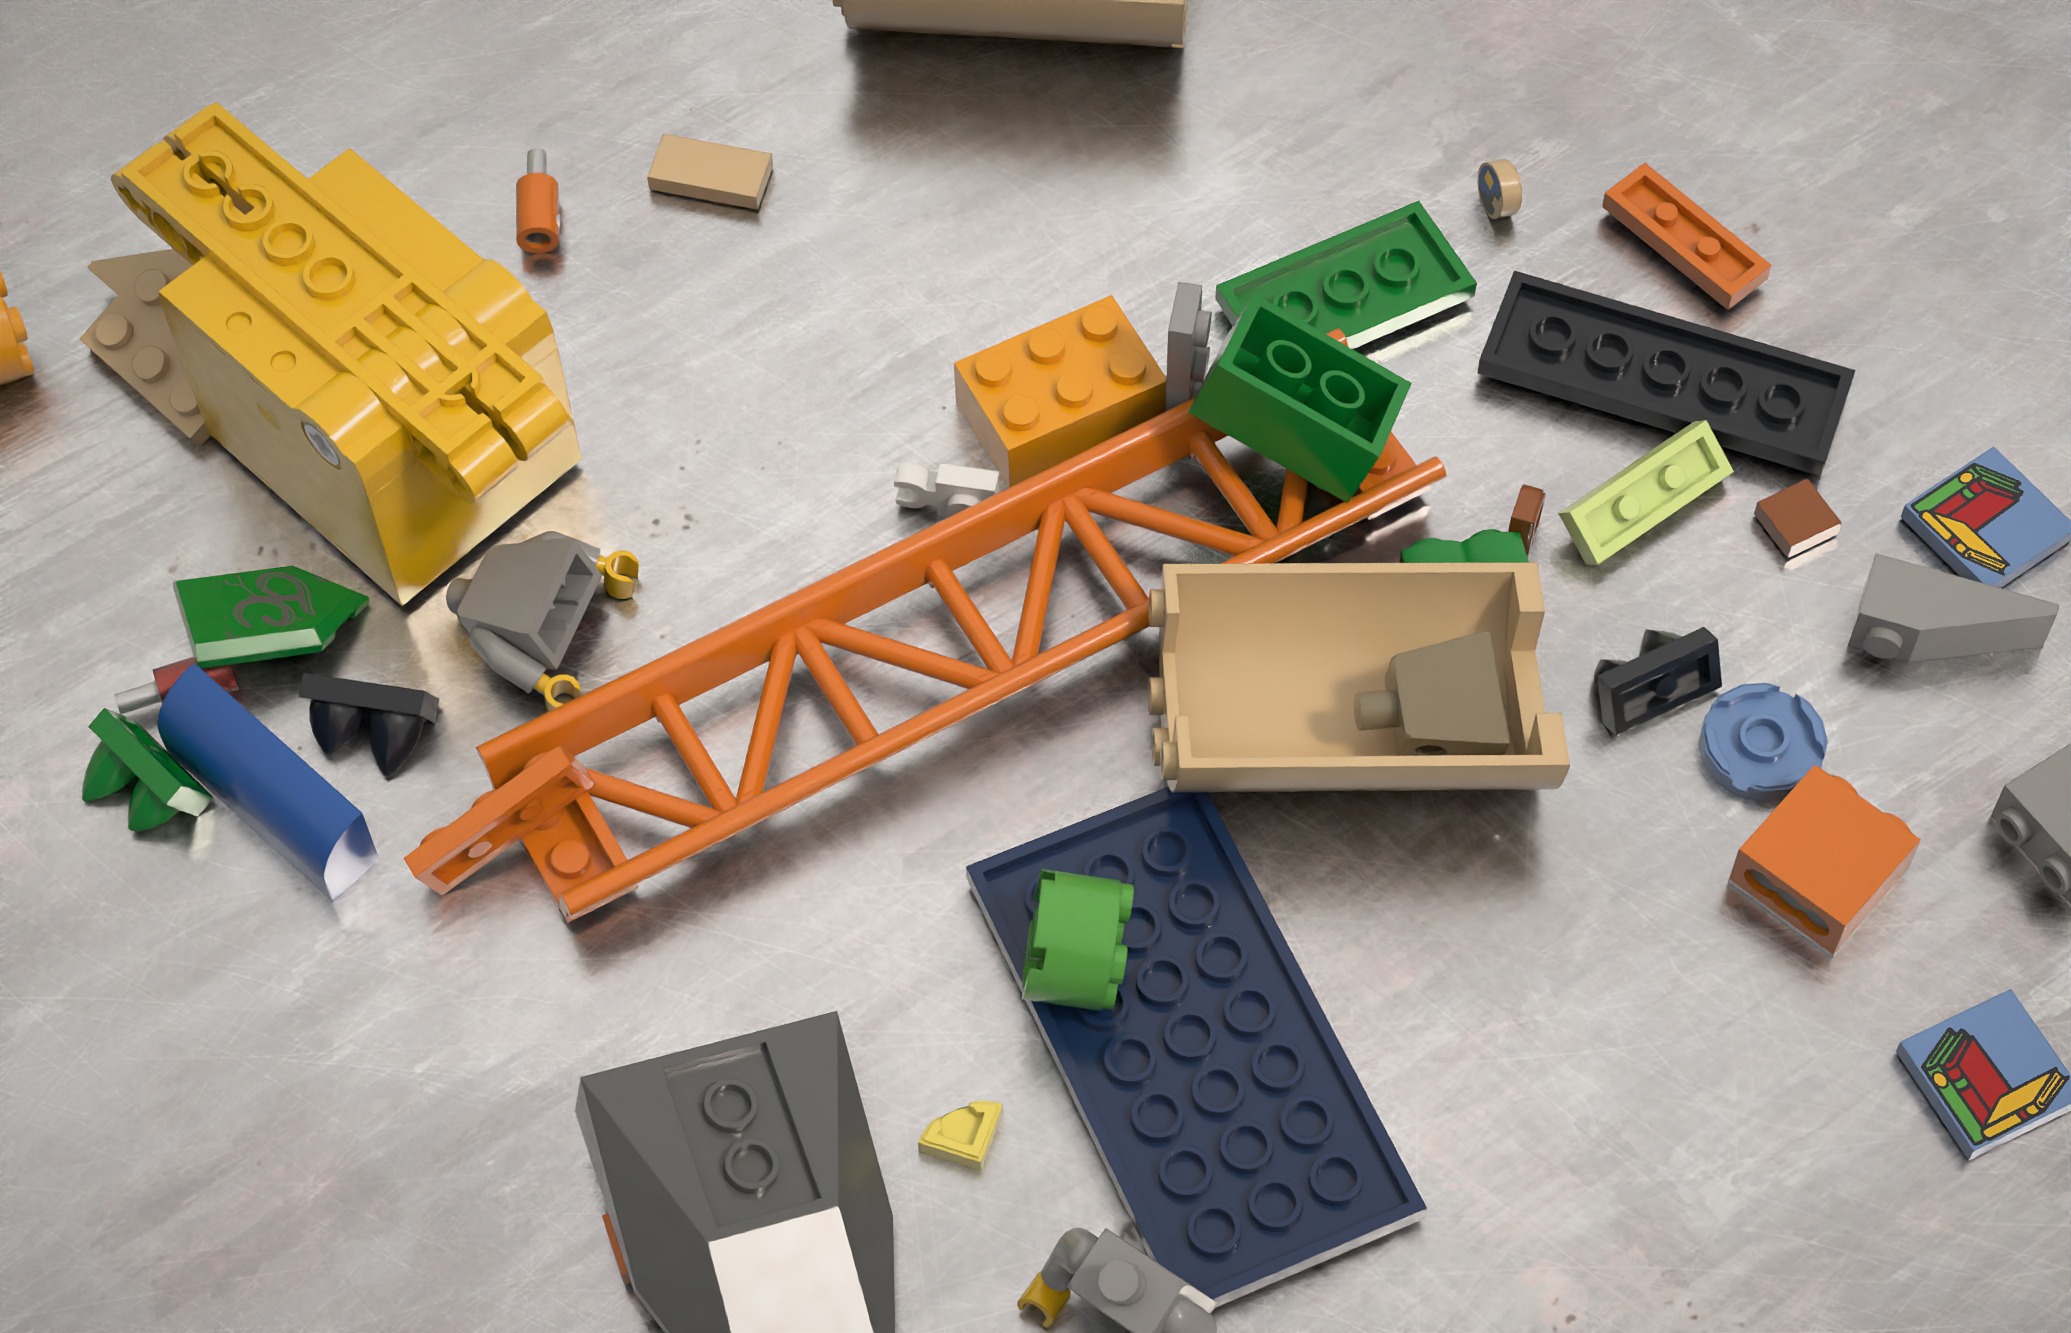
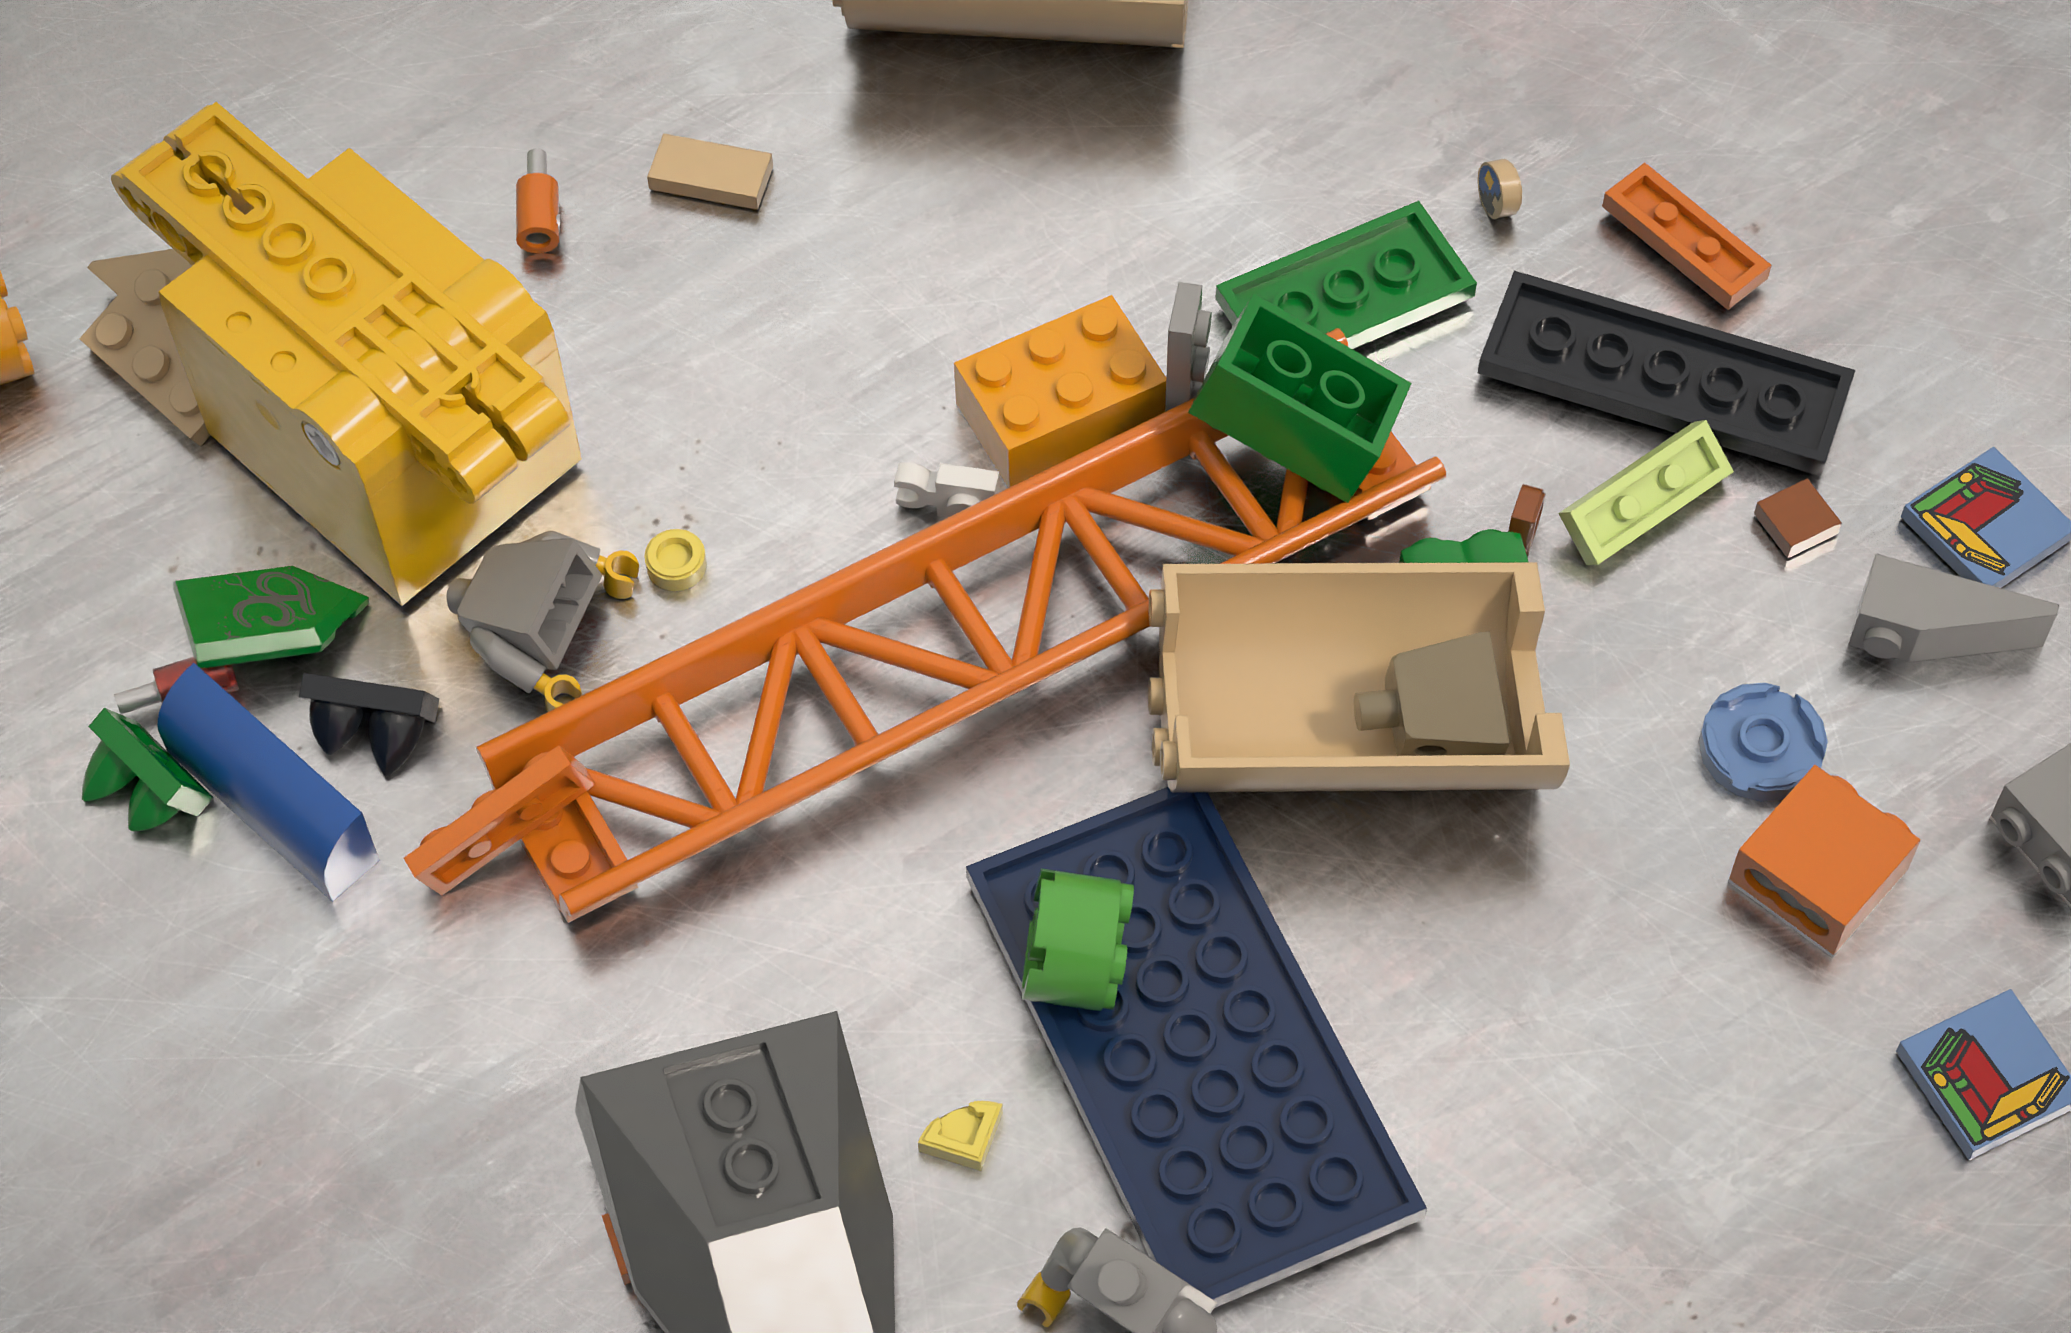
(675, 560): none -> light yellow tile
(1660, 680): black tile -> none

